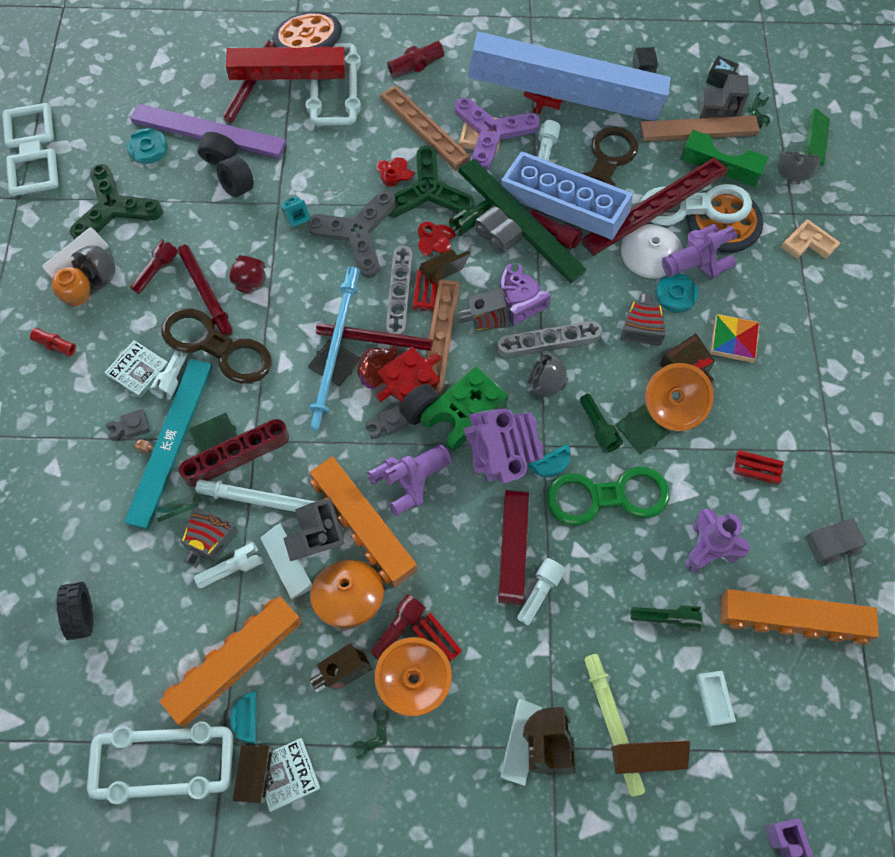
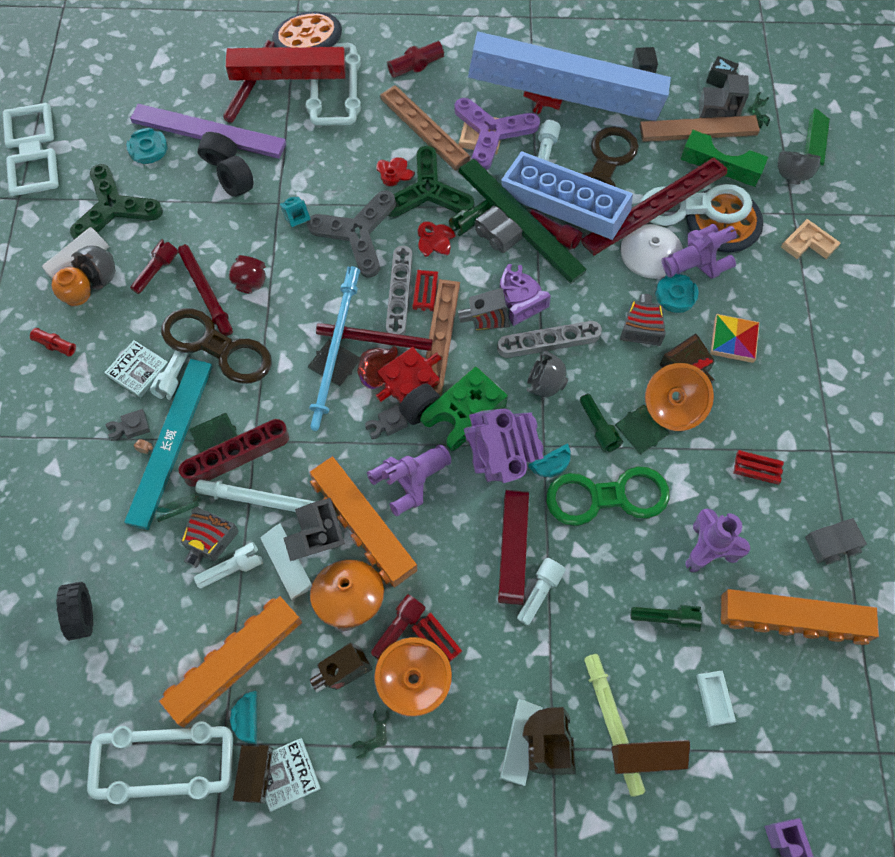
(443, 265): dark brown panel -> none

